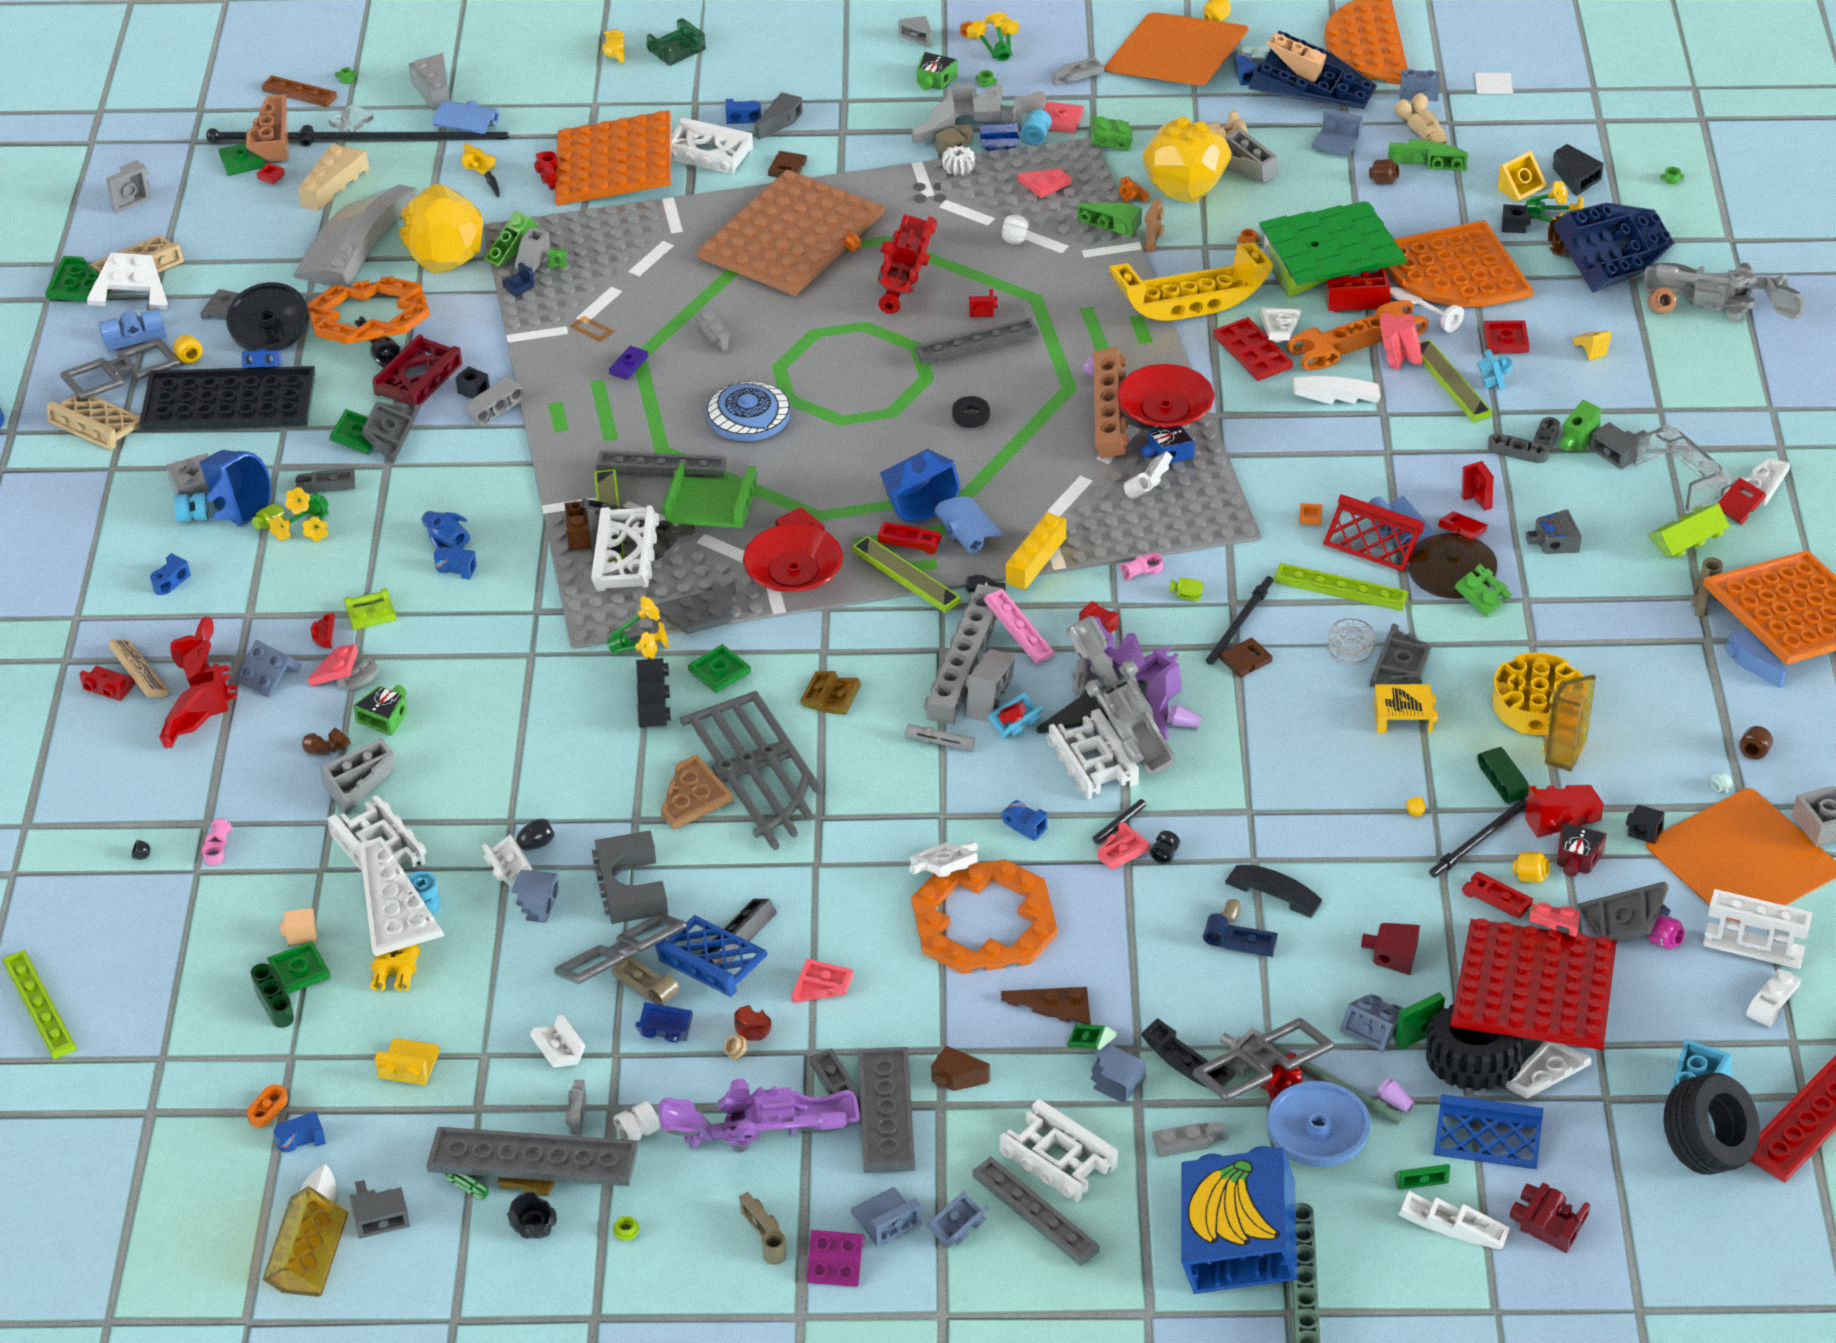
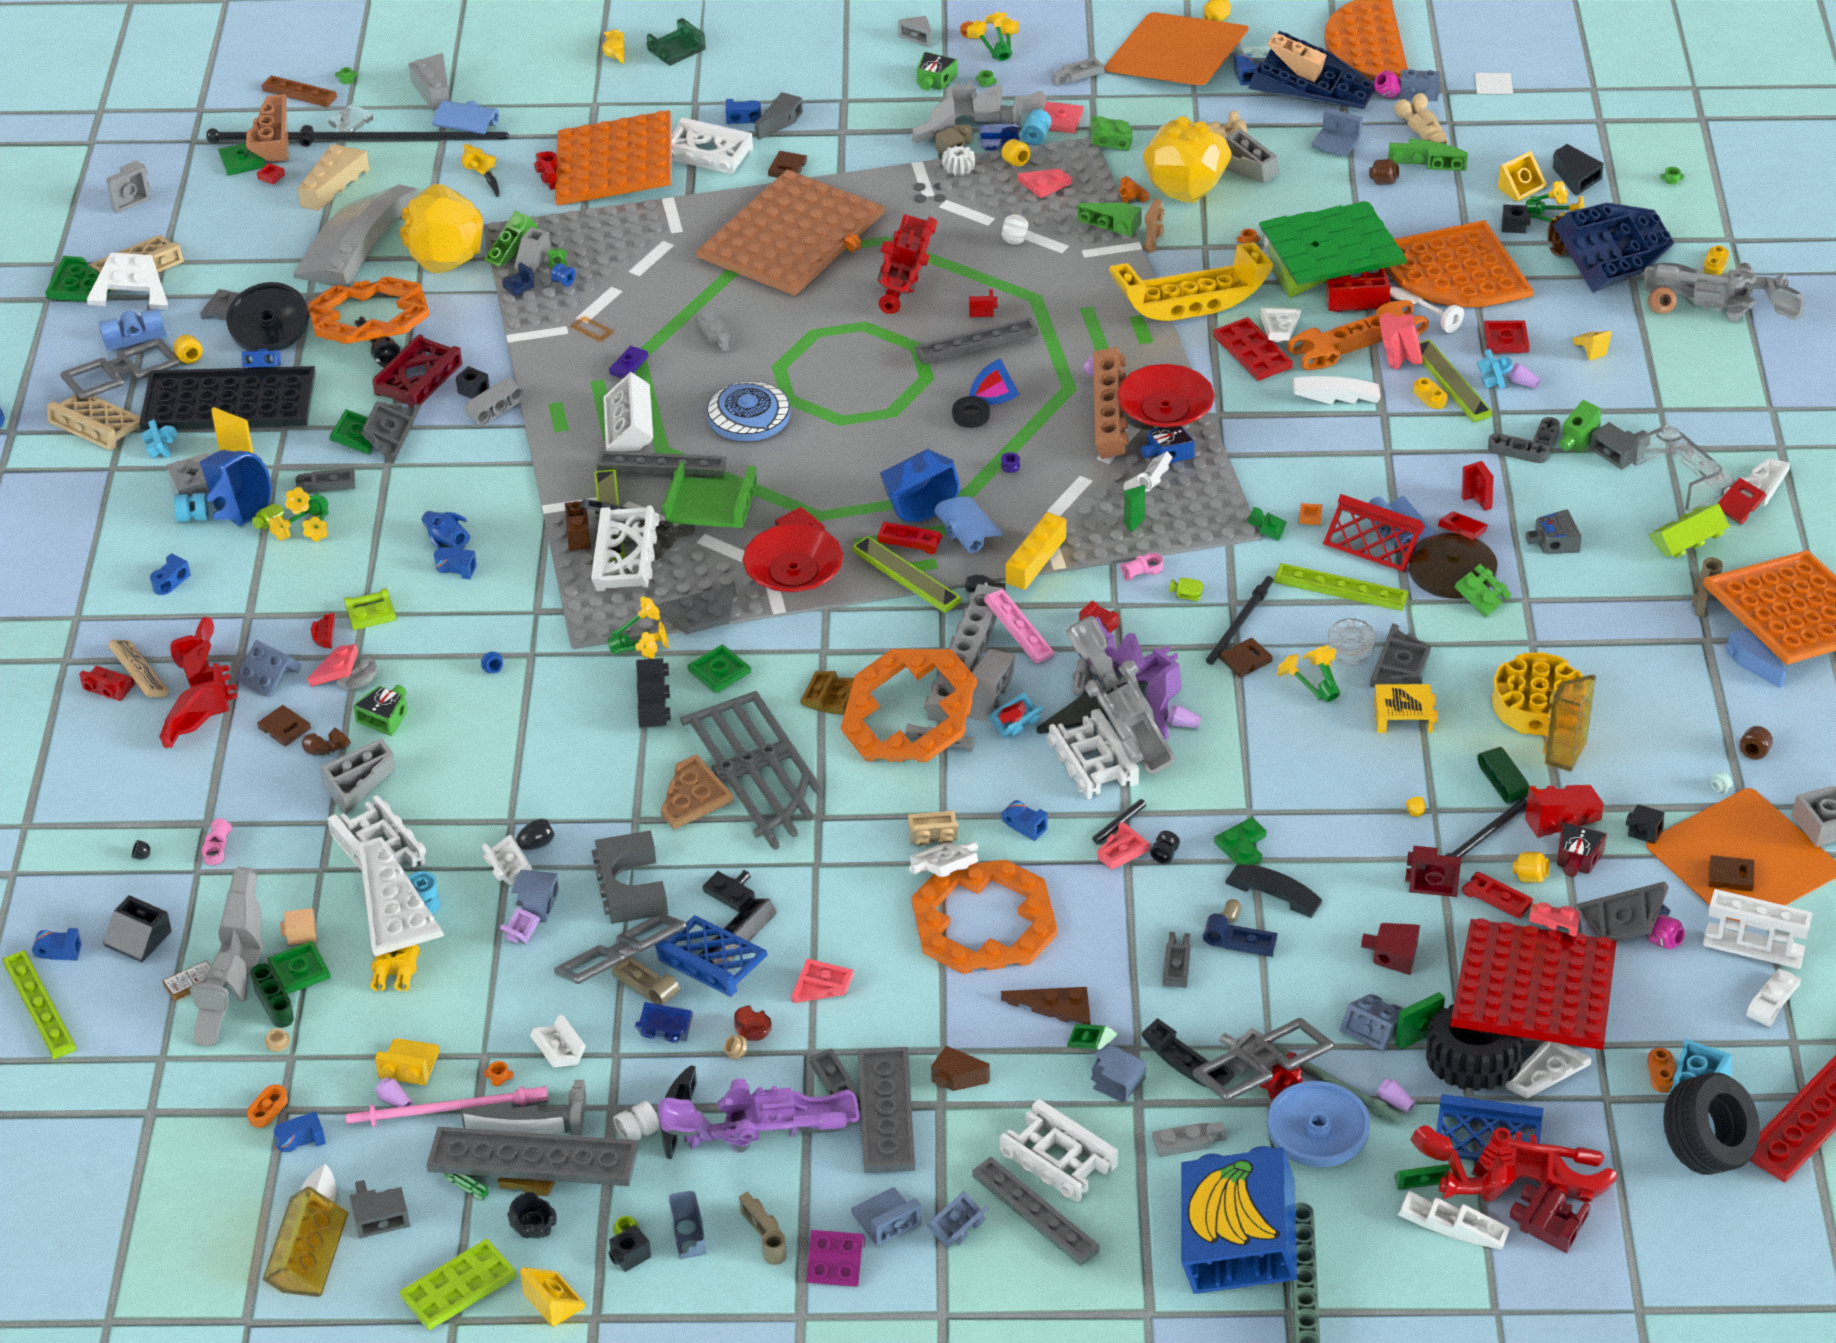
(57, 945): none -> blue leg
(137, 928): none -> black slope
(158, 438): none -> medium azure hips
(180, 983): none -> tile
(231, 431): none -> yellow slope
(237, 956): none -> light grey piece
(277, 1040): none -> tan plate
(284, 725): none -> reddish brown piece
(392, 1093): none -> lavender cone
(457, 1284): none -> lime plate
(492, 662): none -> blue plate
(498, 1073): none -> orange plate
(520, 926): none -> lavender bracket
(520, 1097): none -> bright pink bar
(523, 1119): none -> slope
(550, 1294): none -> yellow slope
(563, 274): none -> blue wheel
(628, 415): none -> white slope
(629, 1248): none -> black brick
(681, 1089): none -> black slope
(685, 1207): none -> sand blue piece
(730, 890): none -> black plate
(898, 746): none -> orange plate
(932, 827): none -> tan bracket
(994, 384): none -> blue shield
(1010, 462): none -> dark purple bush
(1016, 152): none -> yellow head
(1134, 507): none -> green slope
(1176, 962): none -> dark grey hinge
(1238, 842): none -> green plate
(1269, 524): none -> green plate
(1321, 657): none -> plant
(1387, 84): none -> dark pink head
(1430, 393): none -> yellow plate
(1432, 872): none -> dark red plate
(1512, 1159): none -> red piece
(1523, 376): none -> lavender cone
(1661, 1064): none -> orange plate
(1716, 260): none -> yellow plate
(1725, 873): none -> reddish brown piece

